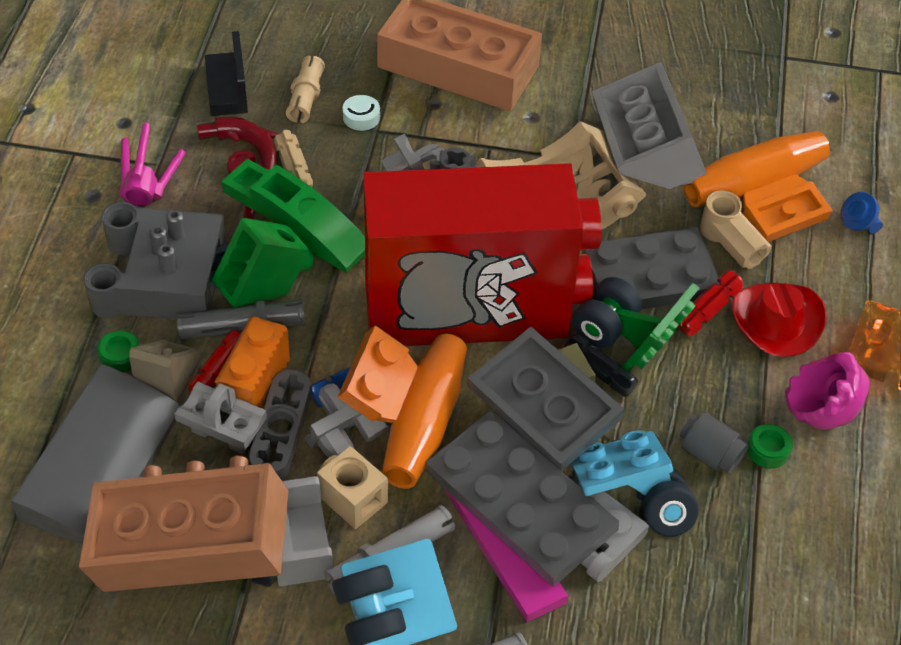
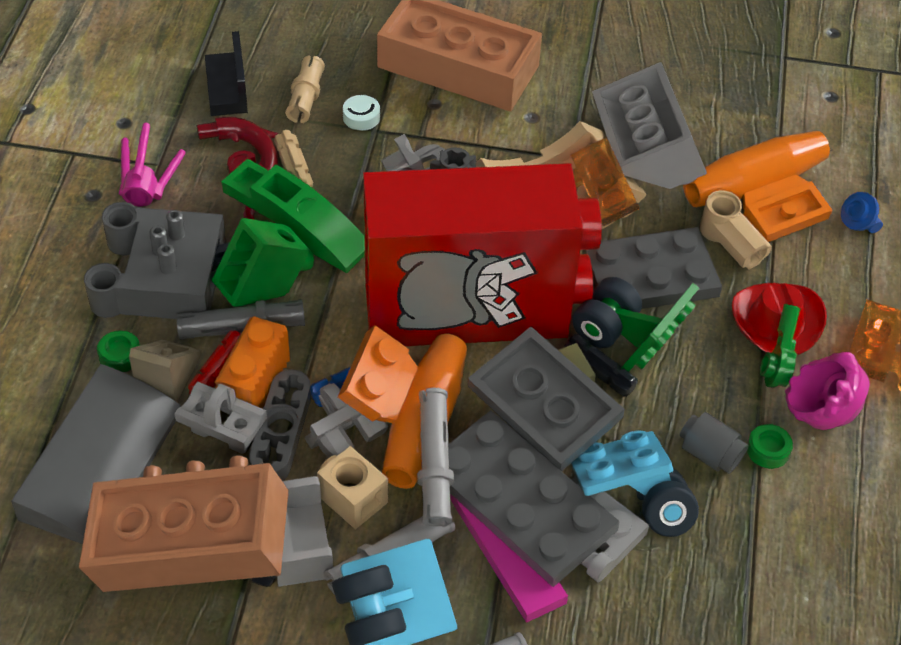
(435, 471): none -> light grey pin
(605, 180): none -> clear orange plate
(711, 302): red axle -> none
(780, 364): none -> green plate

